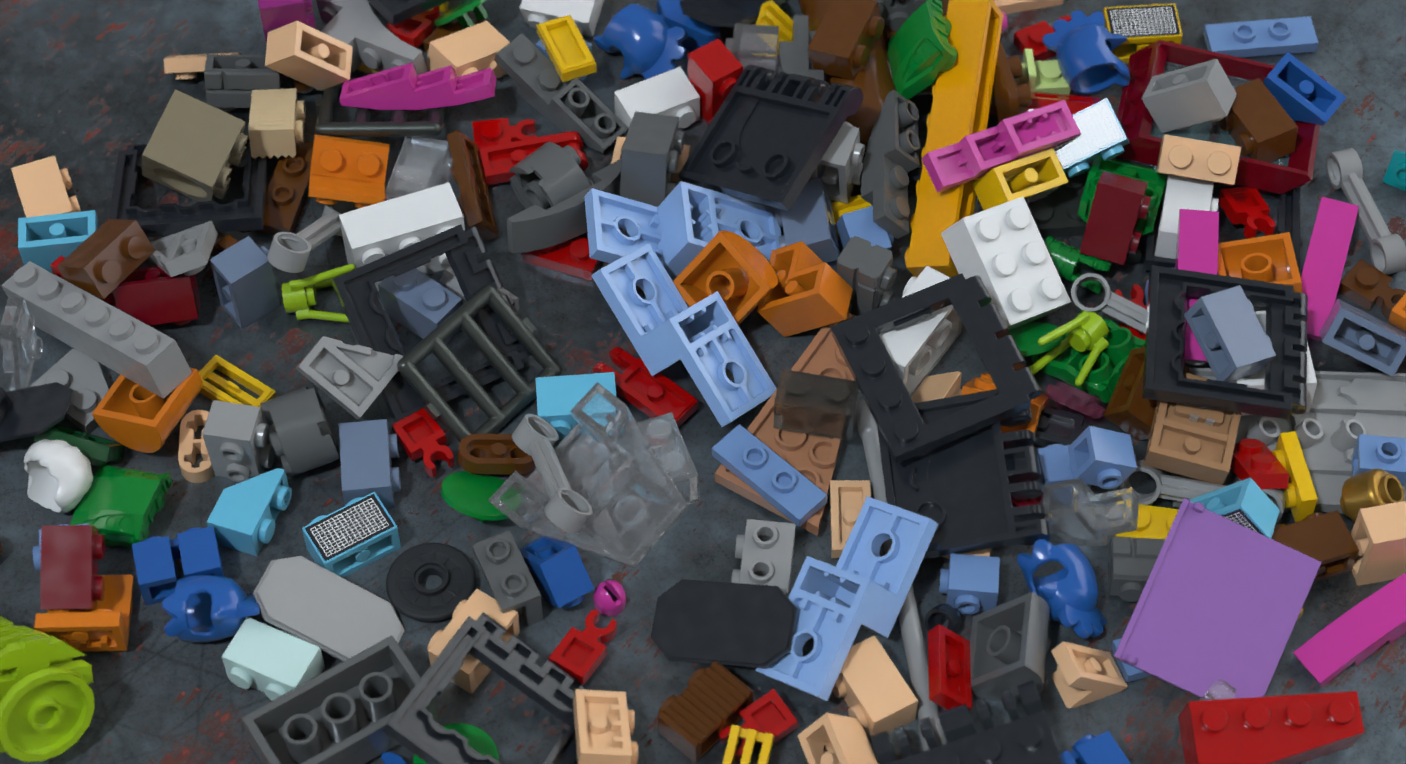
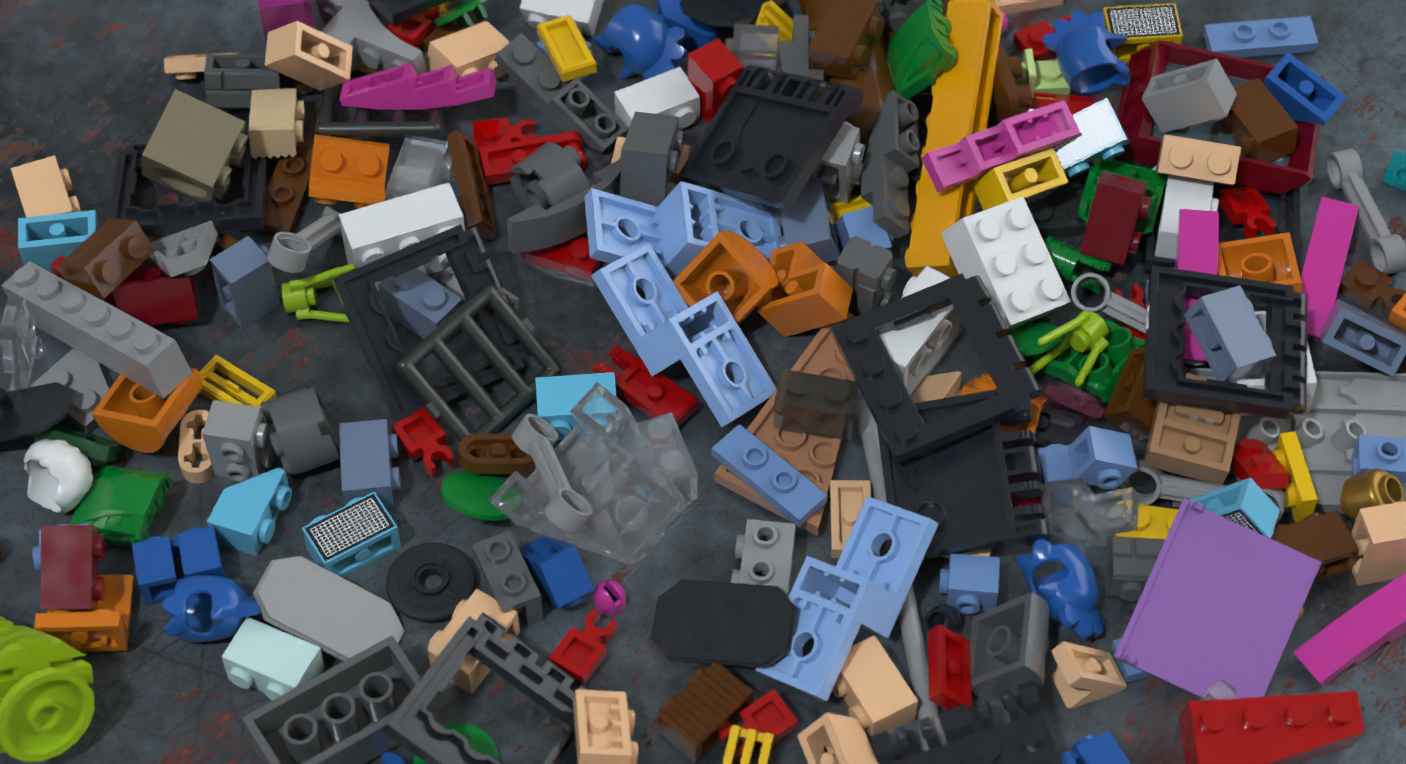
(348, 373): light grey wing -> none

